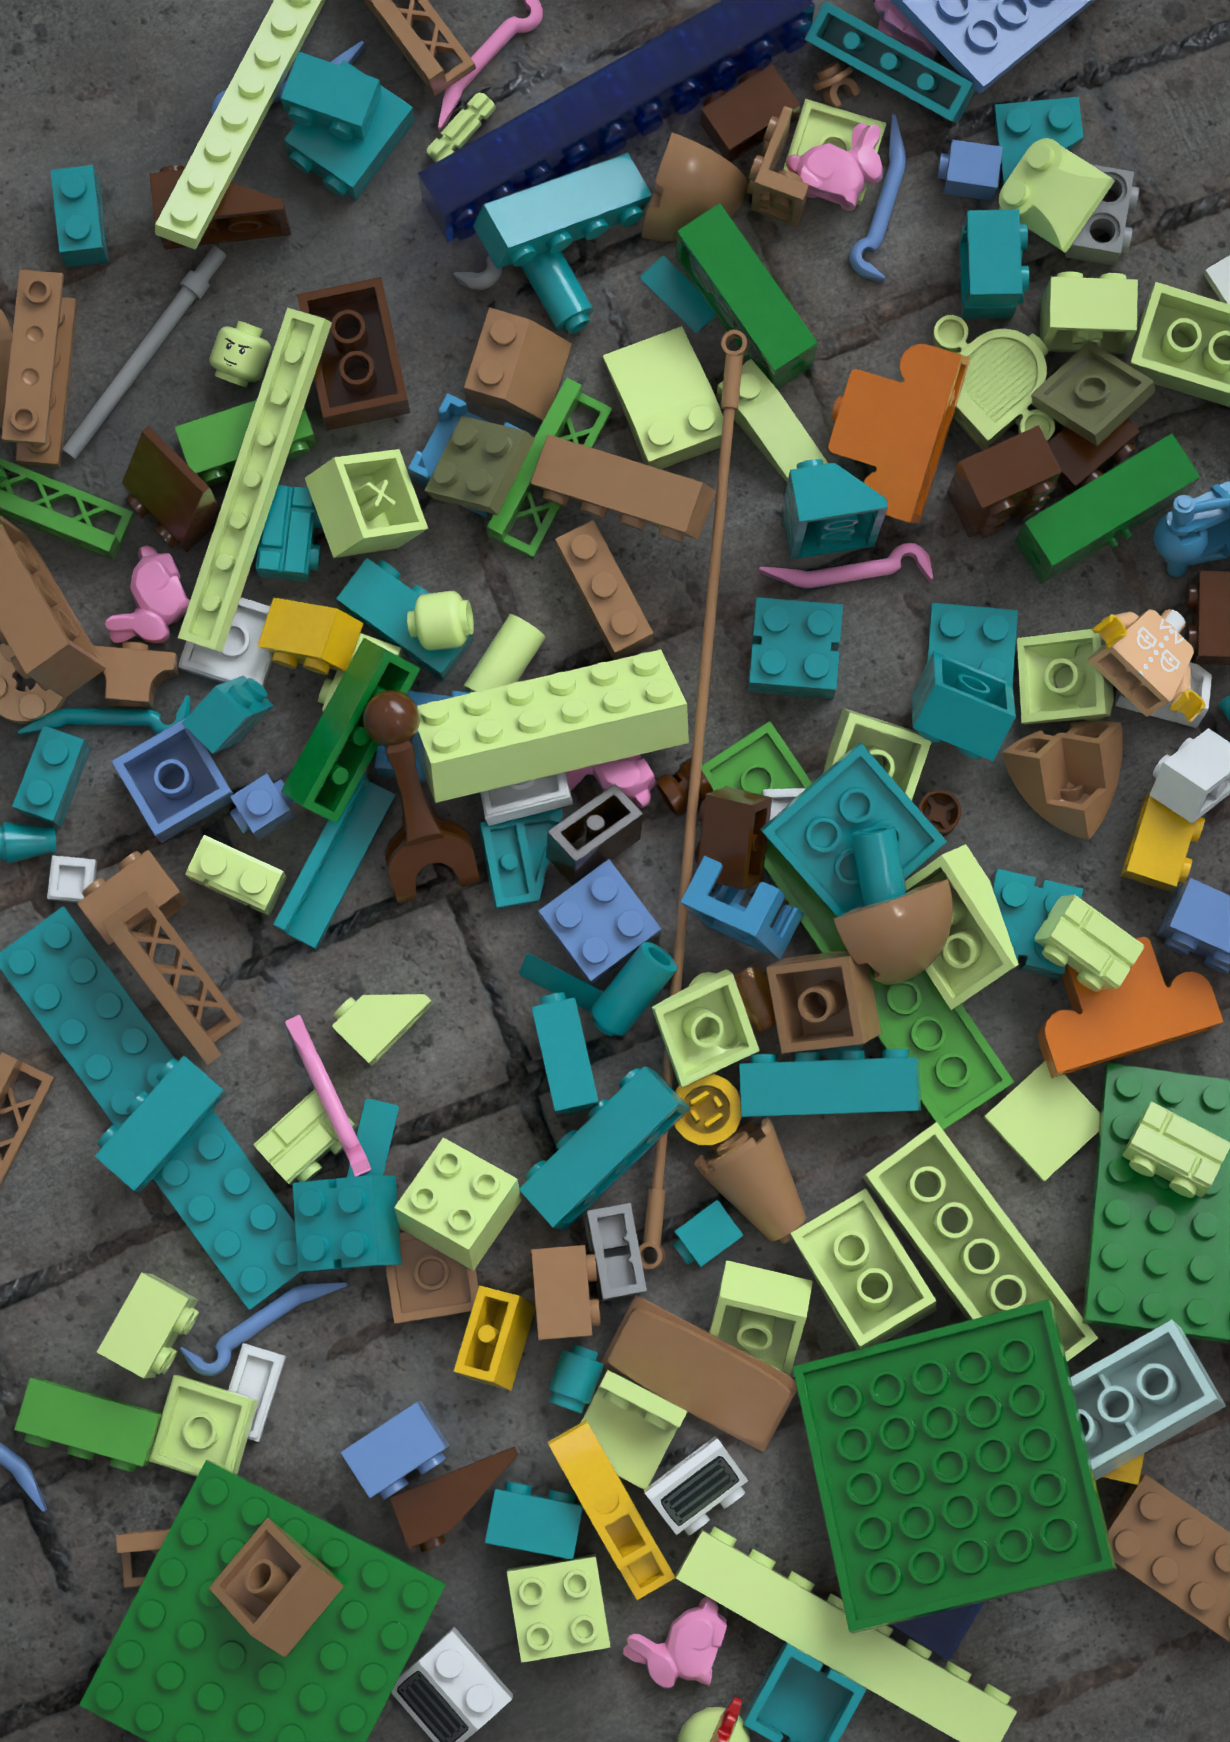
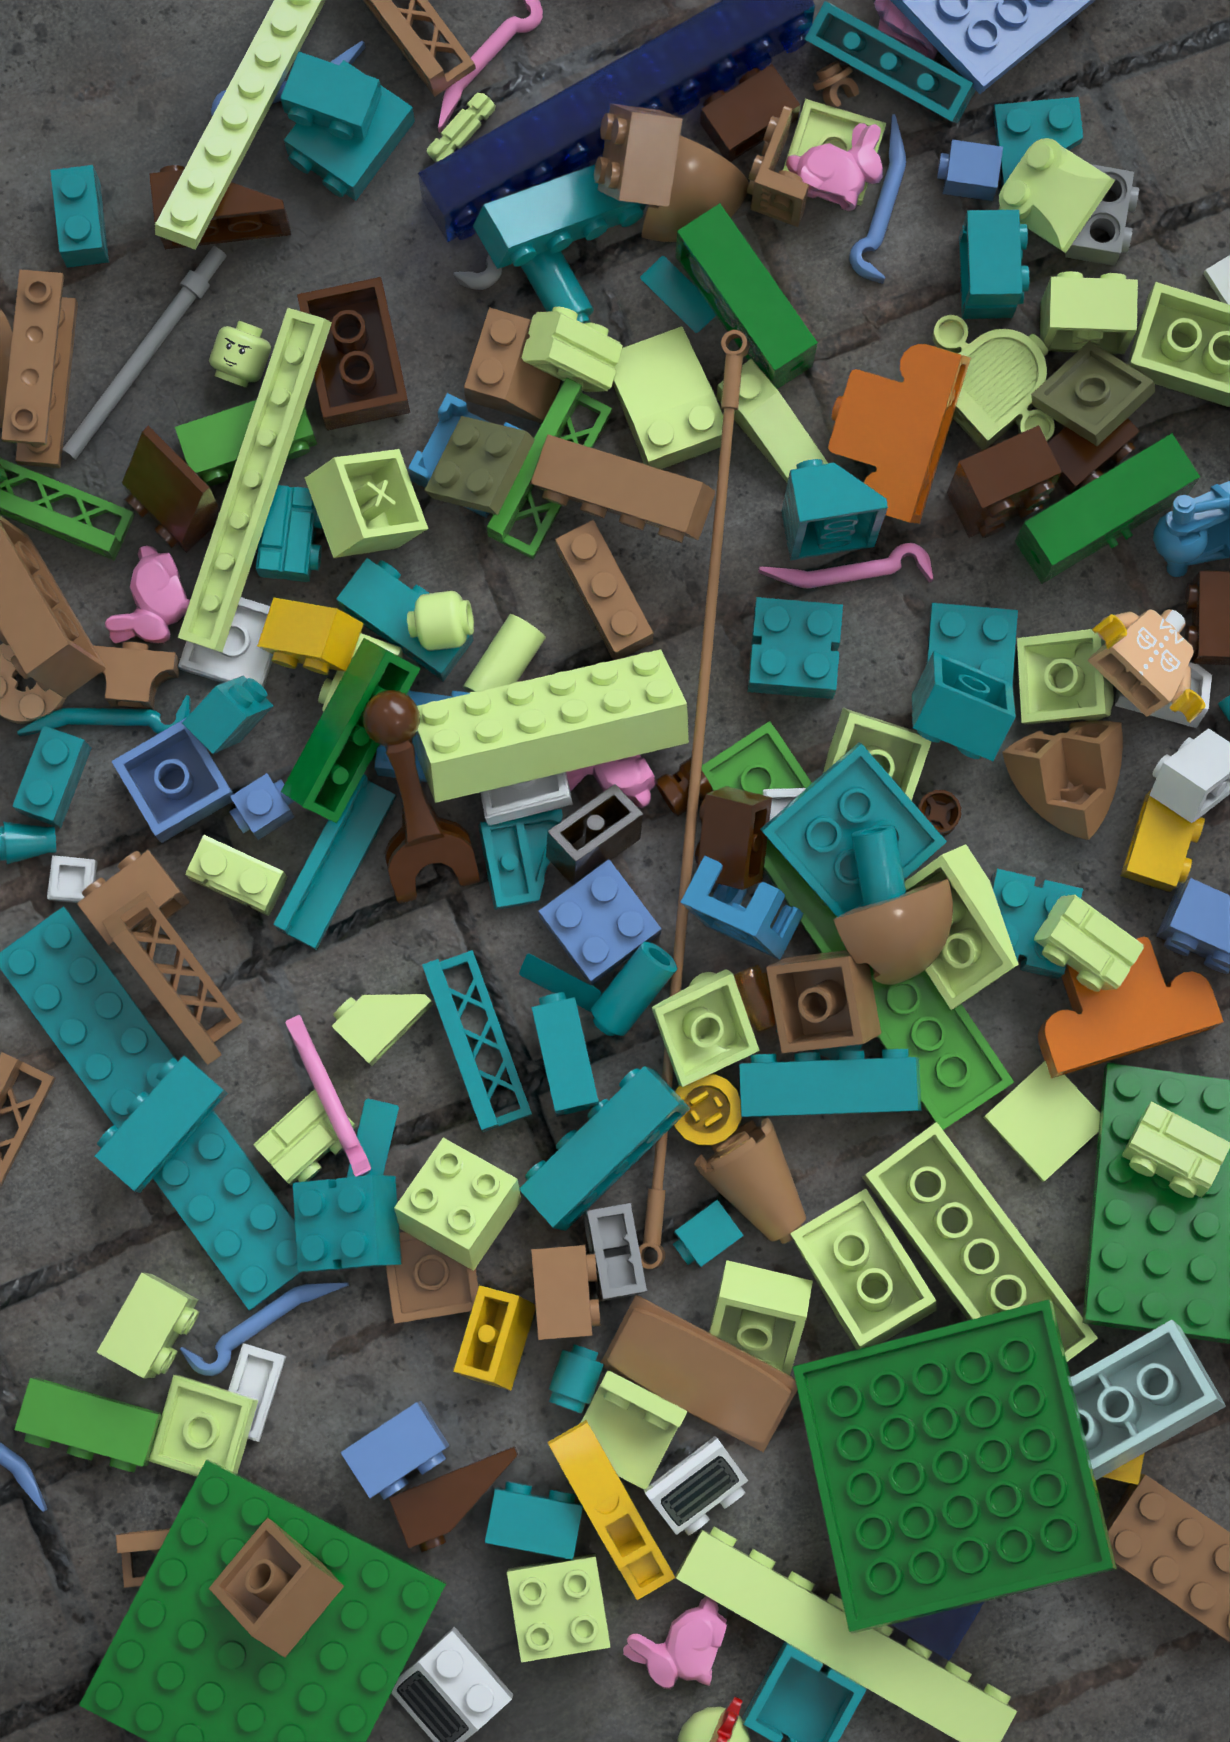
(460, 1045): none -> teal fence
(572, 349): none -> yellowish green brick
(638, 154): none -> medium nougat brick

